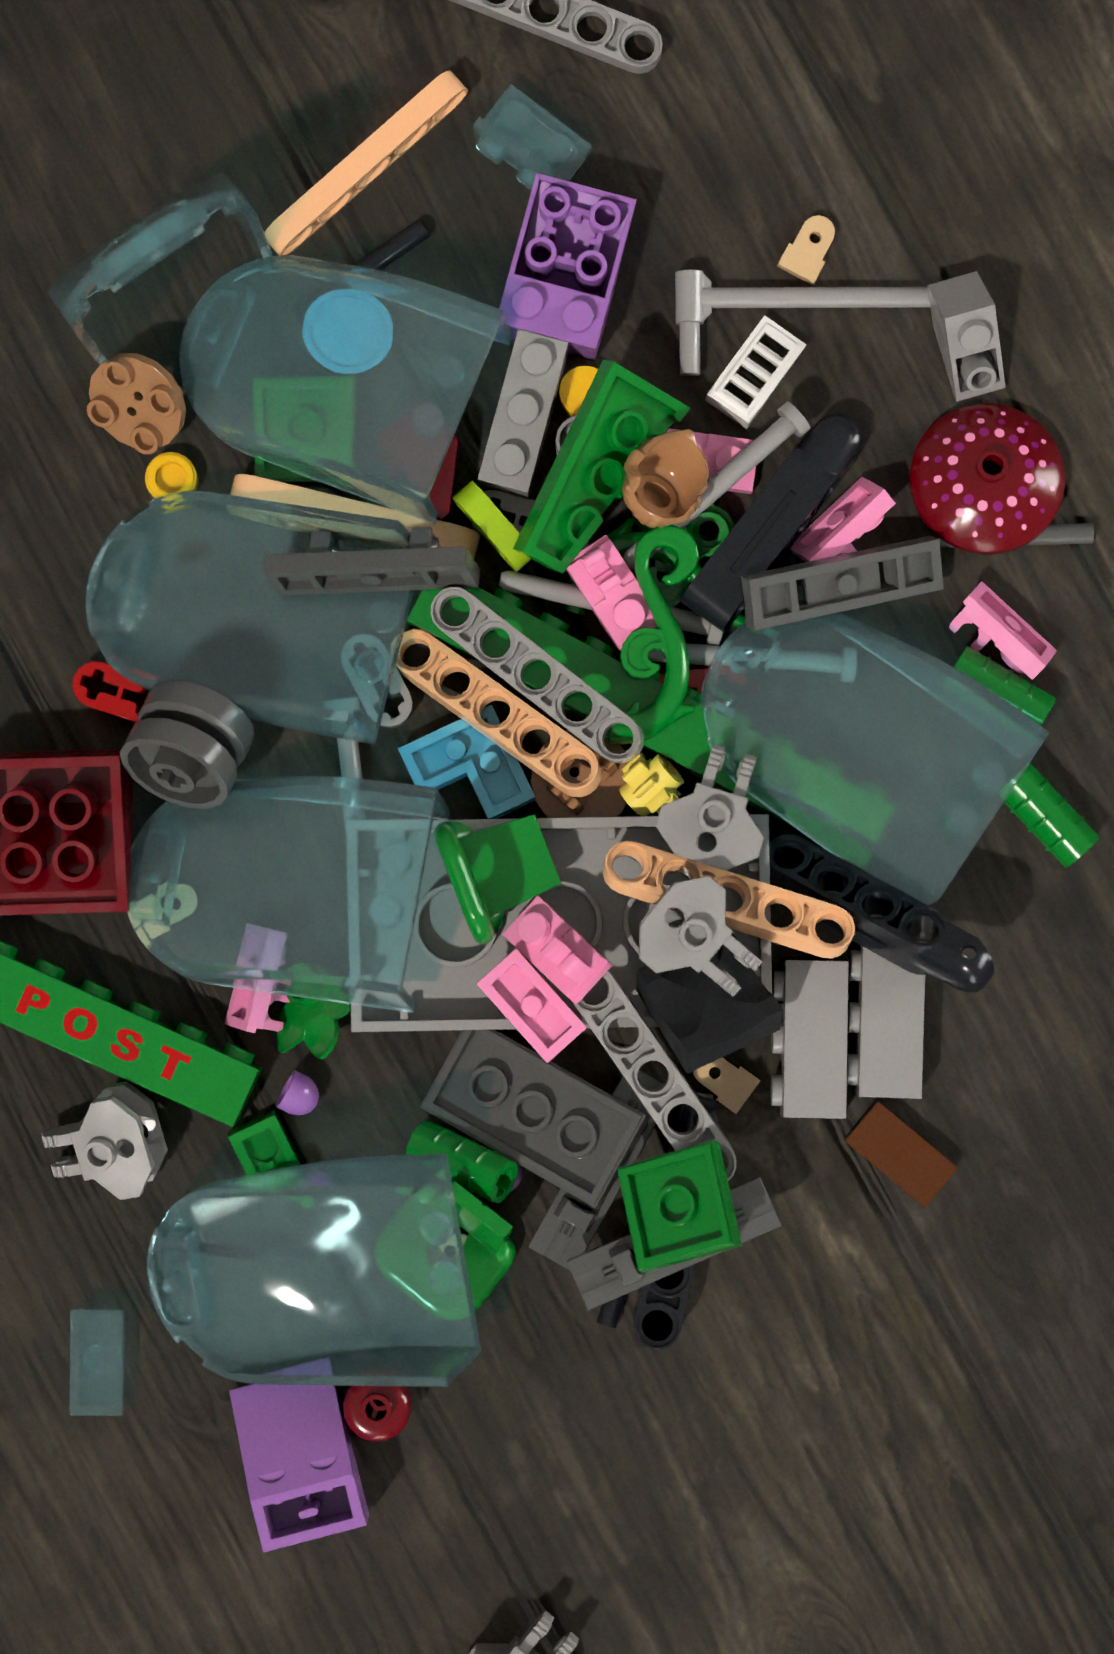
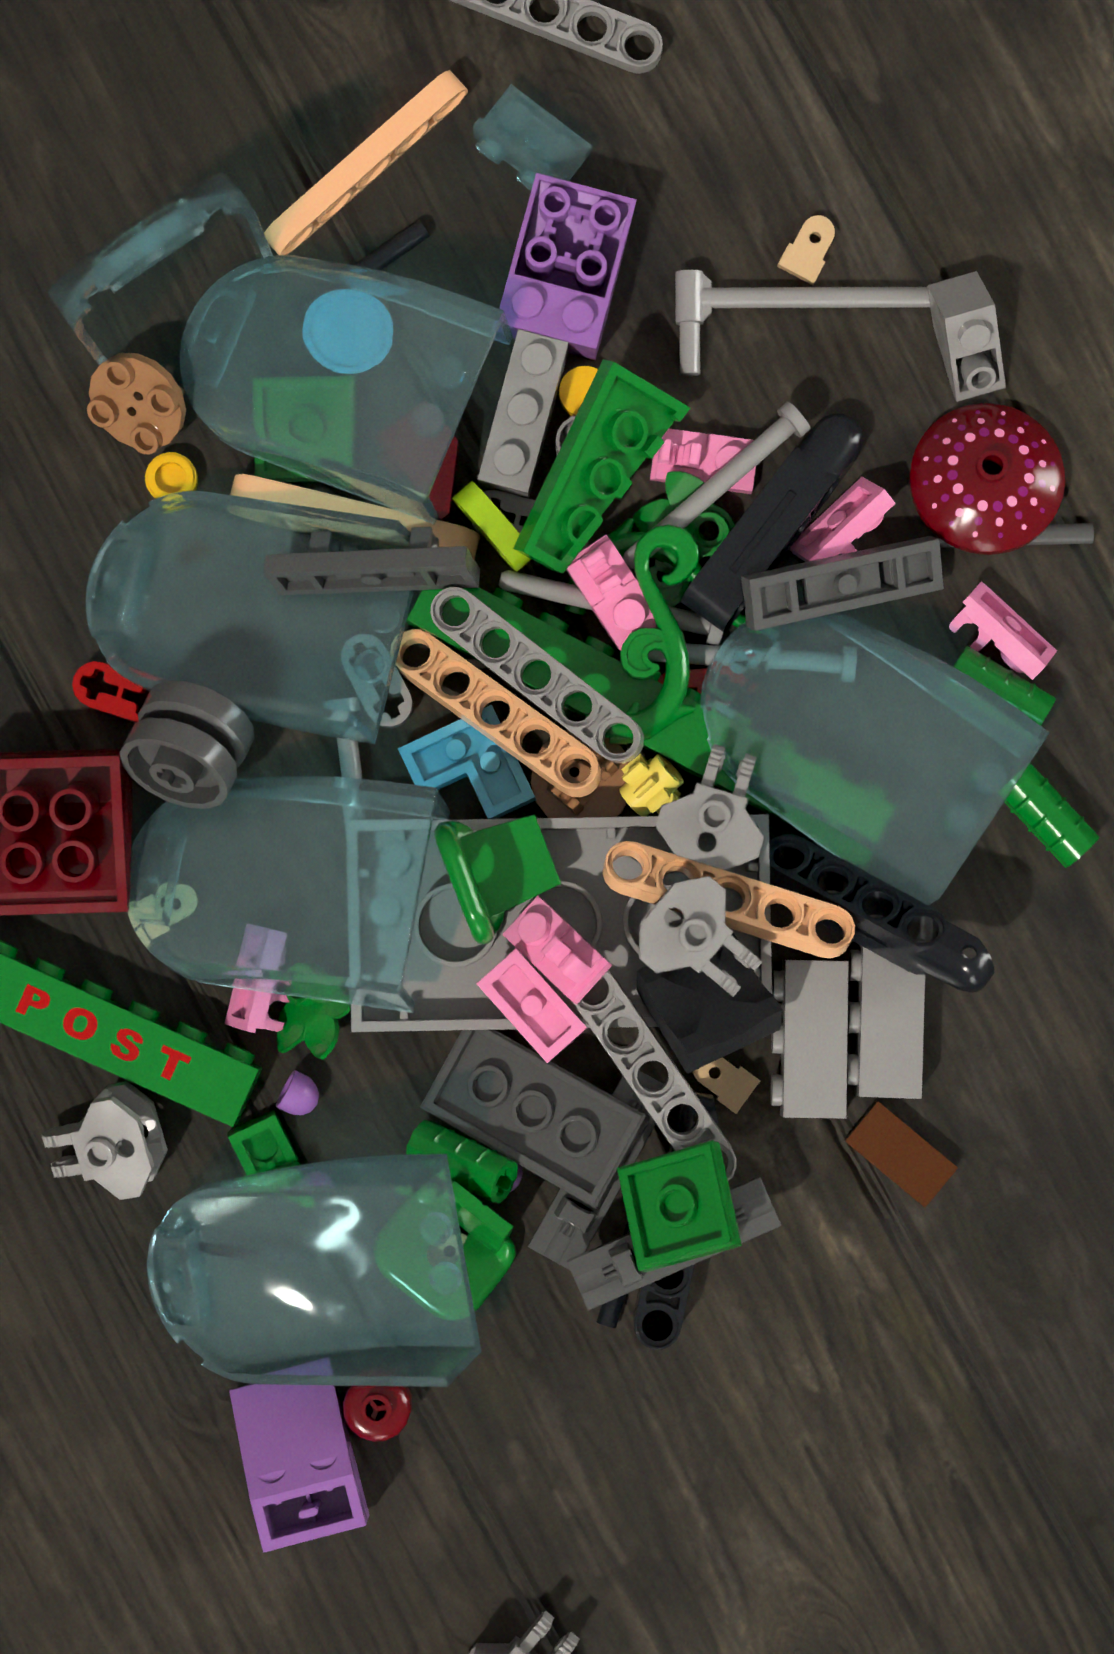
(97, 1362): clear light blue plate -> none
(665, 479): medium nougat hair -> none
(733, 406): white slope -> none

